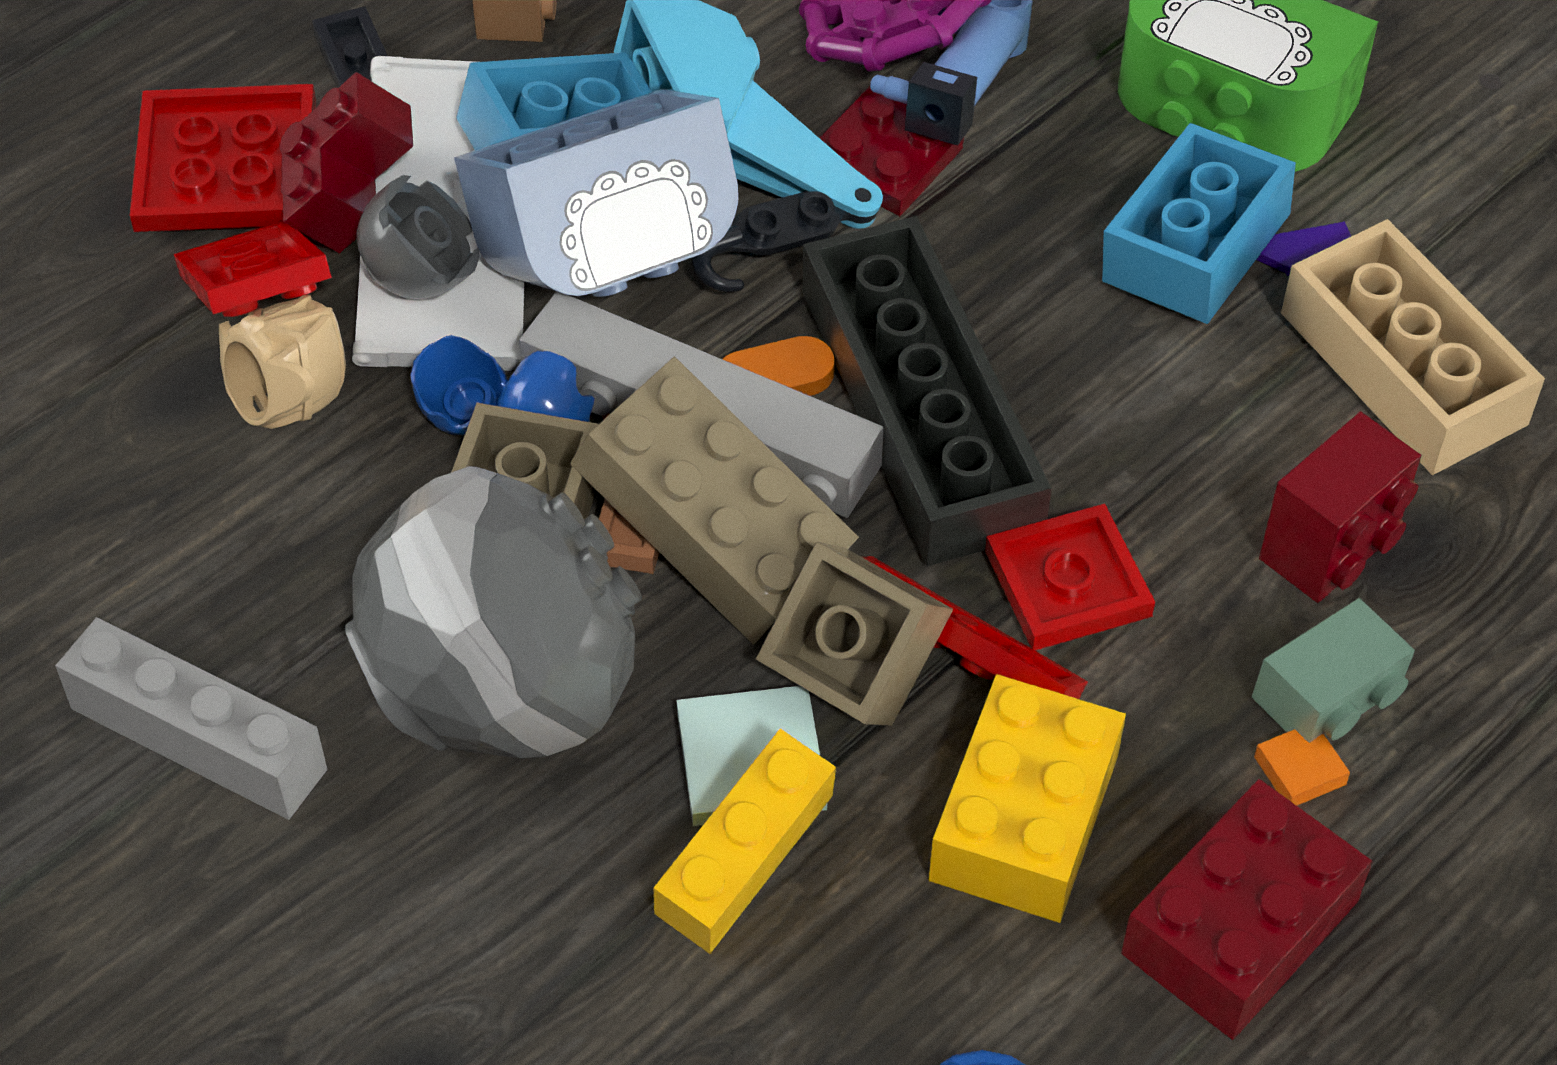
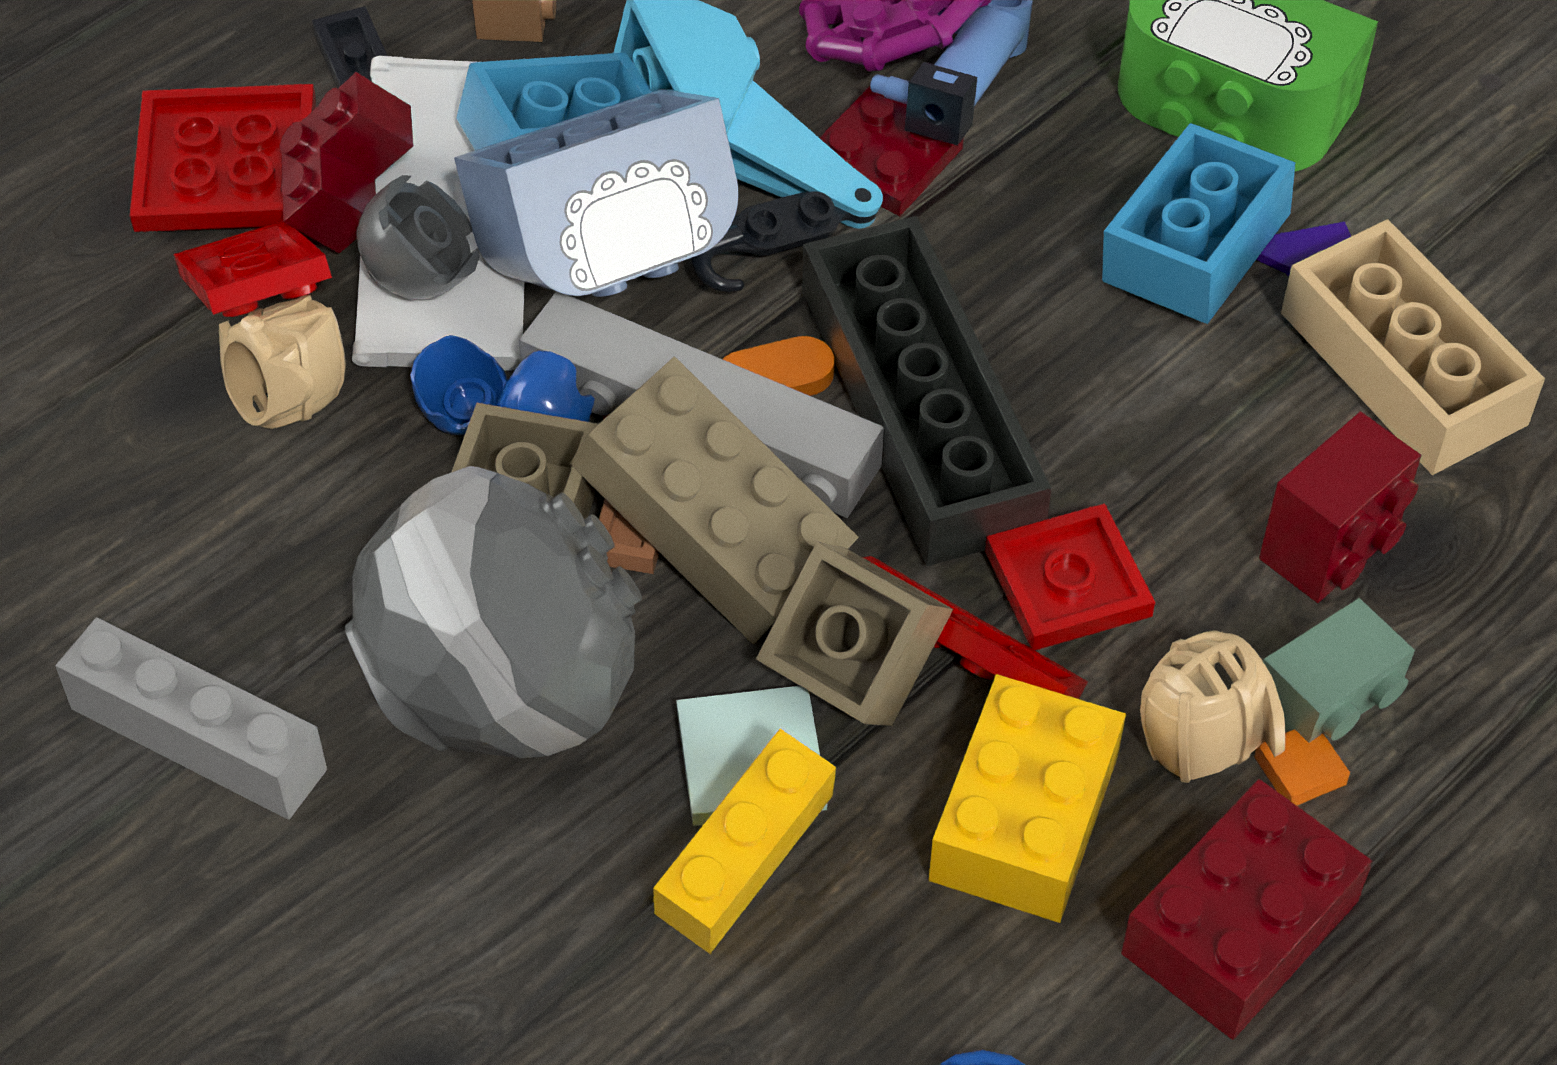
(1196, 721): none -> tan piece

